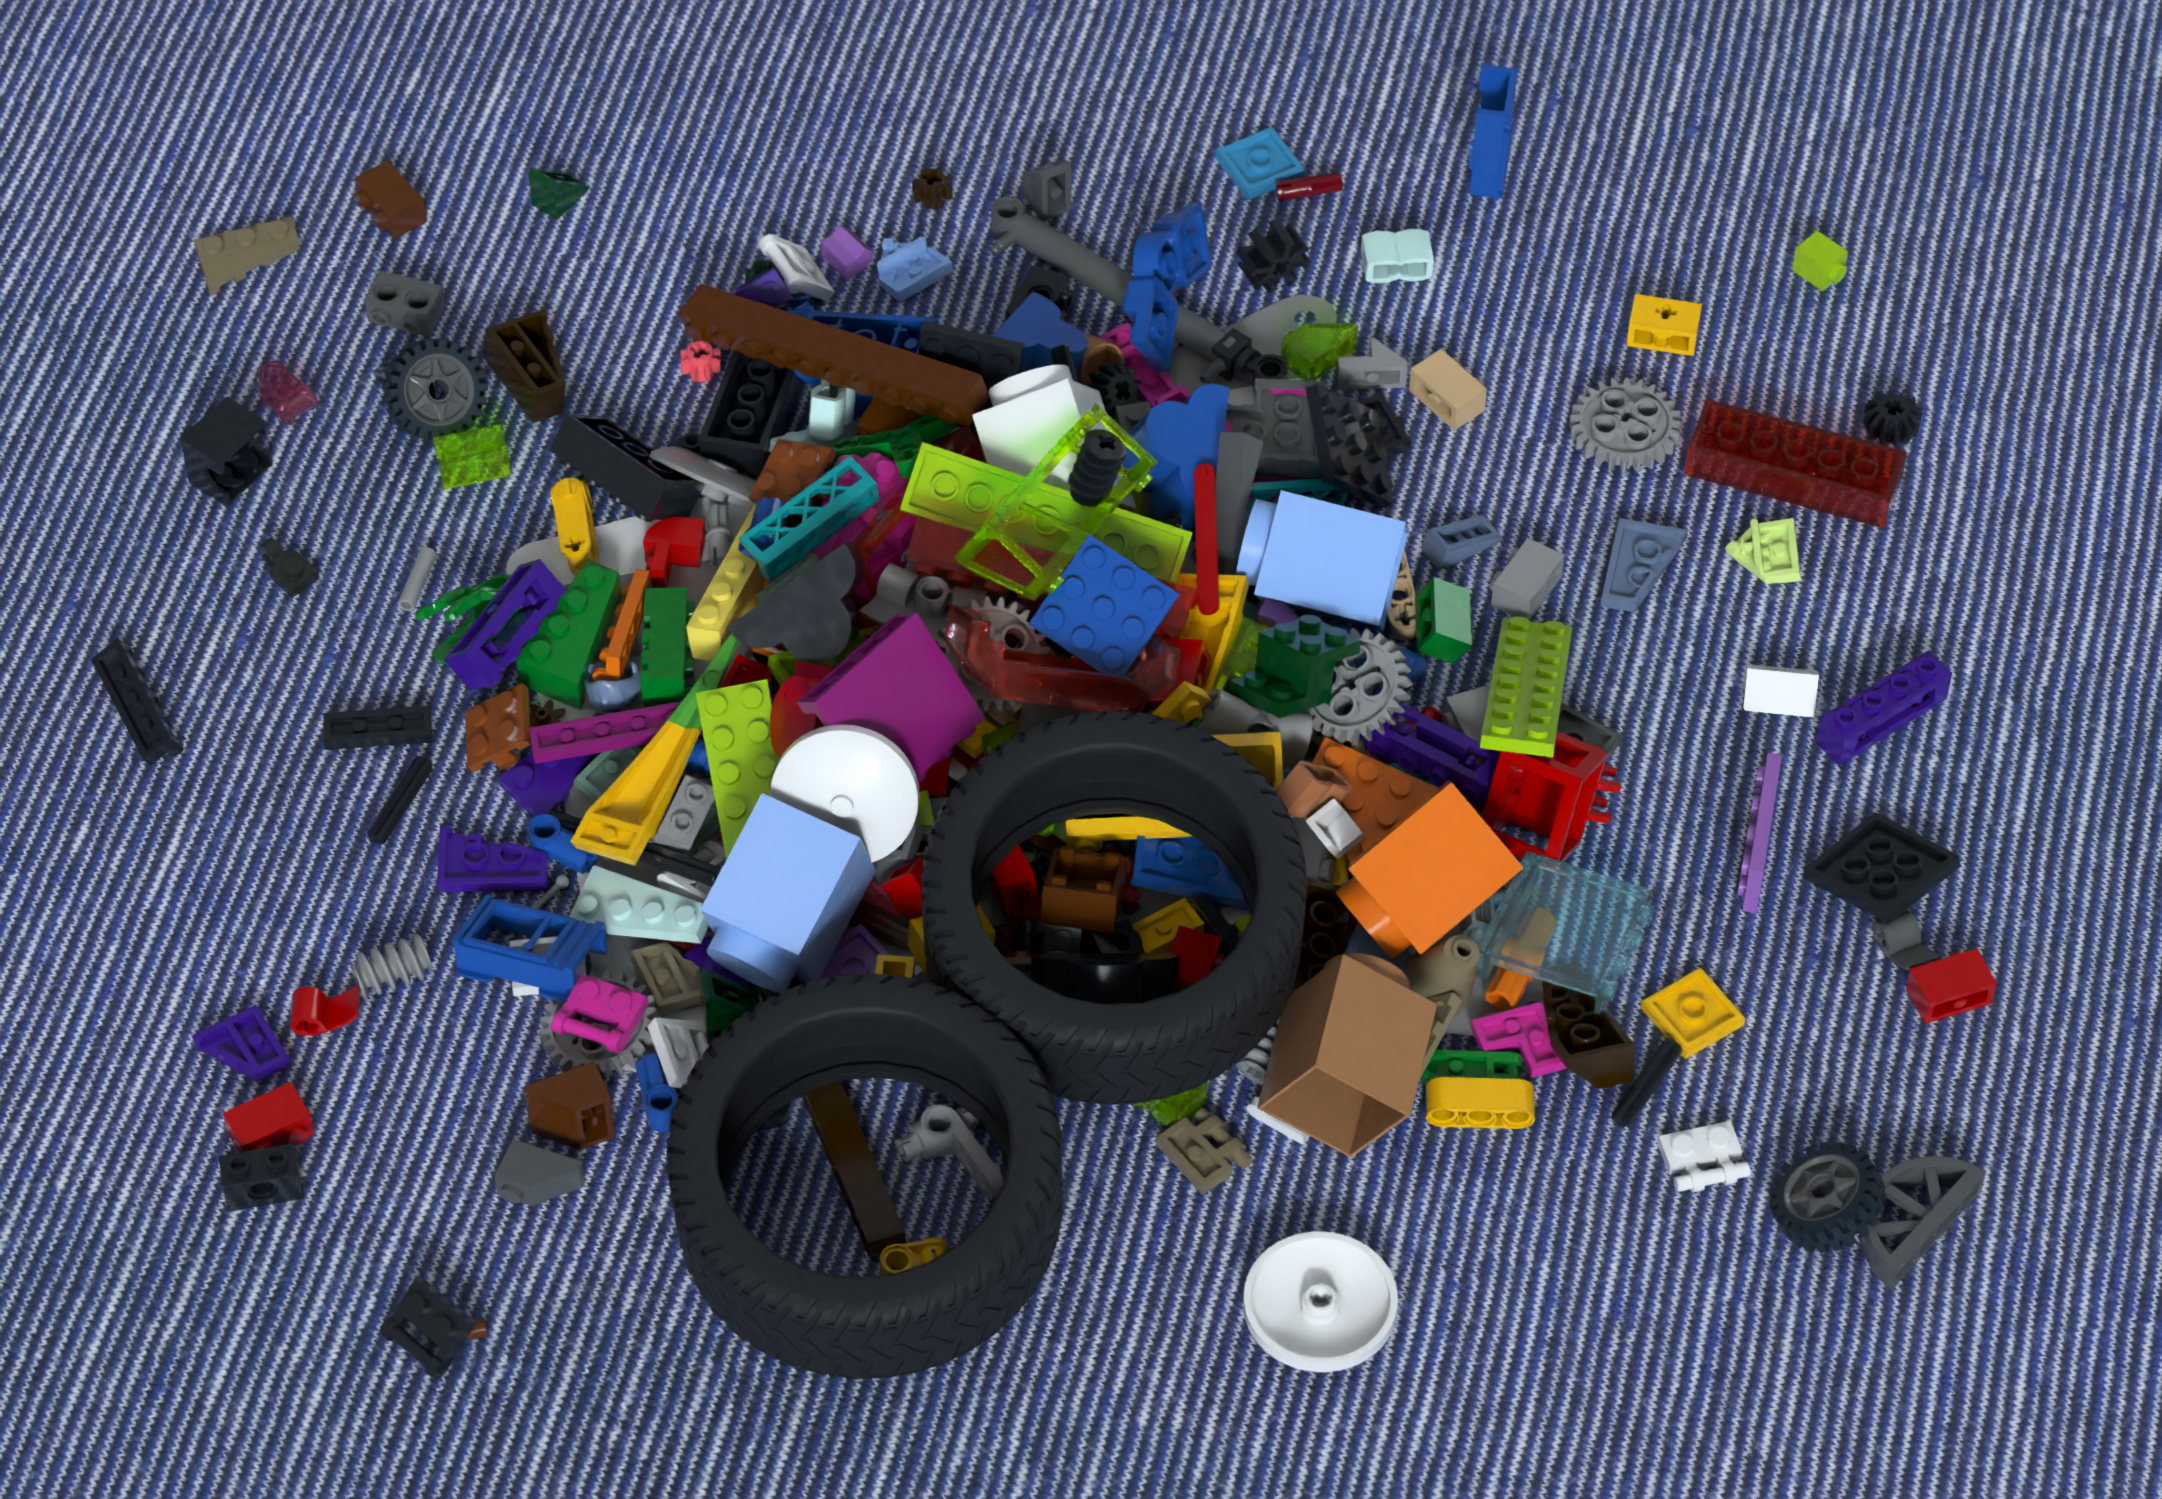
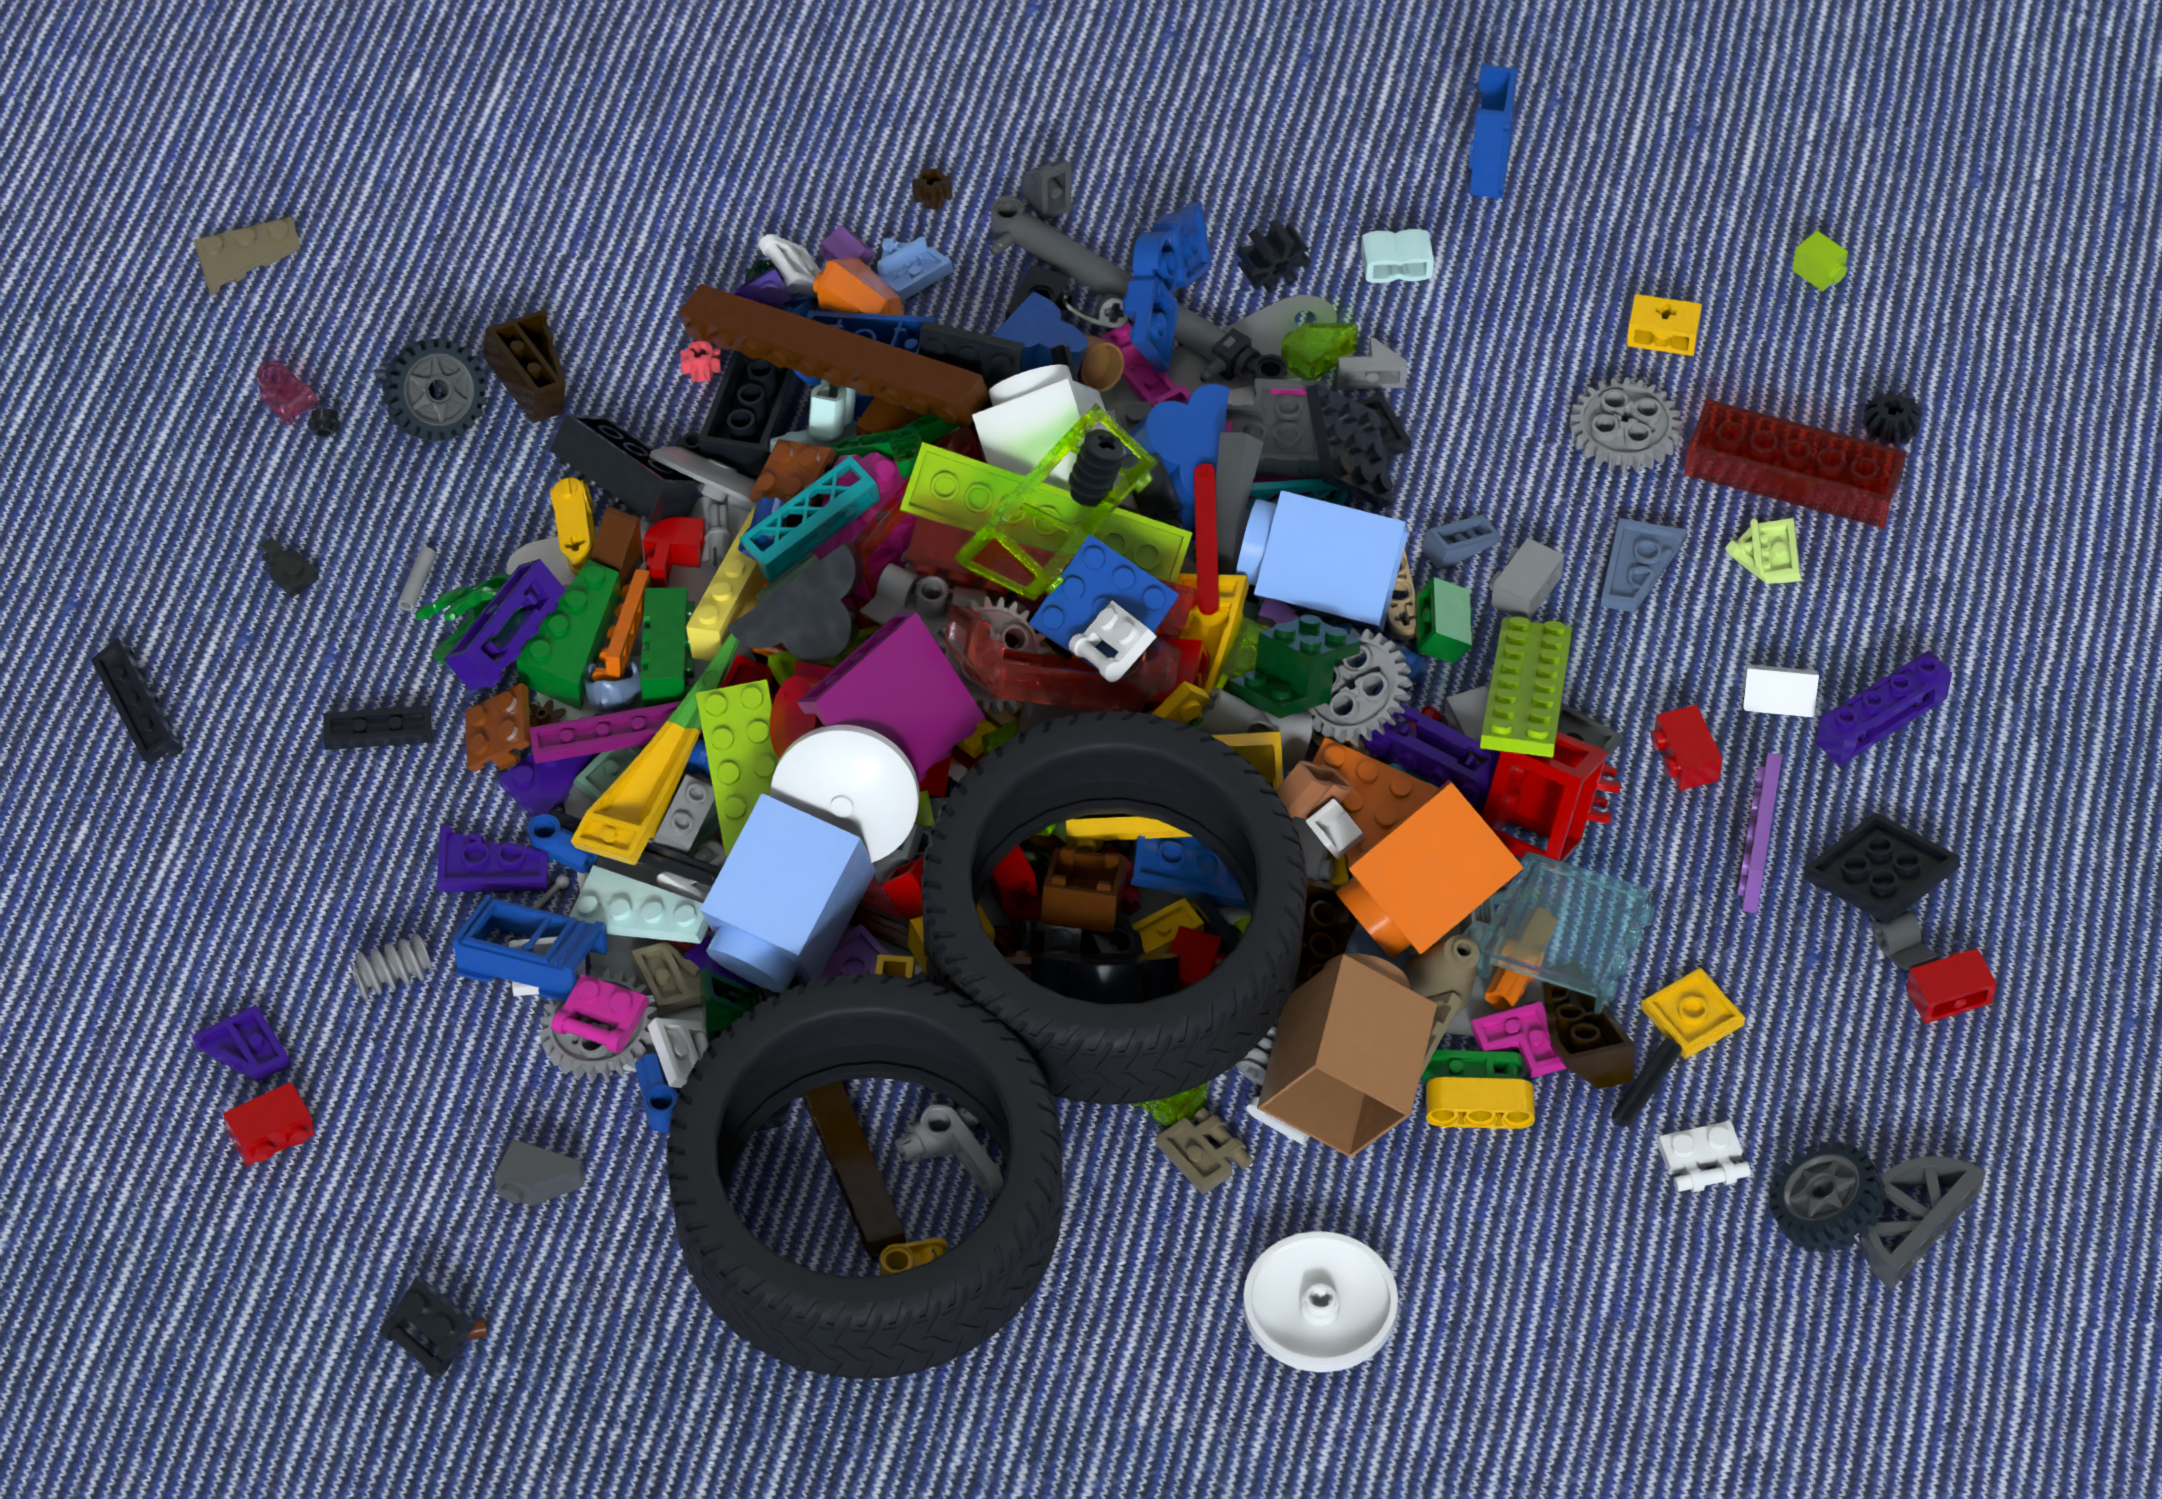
(222, 451): black piece -> none
(260, 1177): black brick -> none
(316, 1014): red panel -> none
(324, 422): none -> black plate
(390, 200): reddish brown brick -> none
(400, 800): black axle -> none
(405, 303): dark grey brick -> none
(472, 456): clear neon green brick -> none
(554, 191): dark green slope -> none
(571, 1108): reddish brown slope -> none
(619, 544): none -> reddish brown slope
(854, 288): none -> orange brick
(1100, 316): none -> dark grey panel
(1115, 386): black gear -> none
(1120, 632): none -> white plate
(1159, 492): none -> clear smoke piece
(1259, 162): dark azure tile -> none
(1309, 186): dark red axle -> none
(1448, 389): tan brick -> none
(1687, 747): none -> red brick

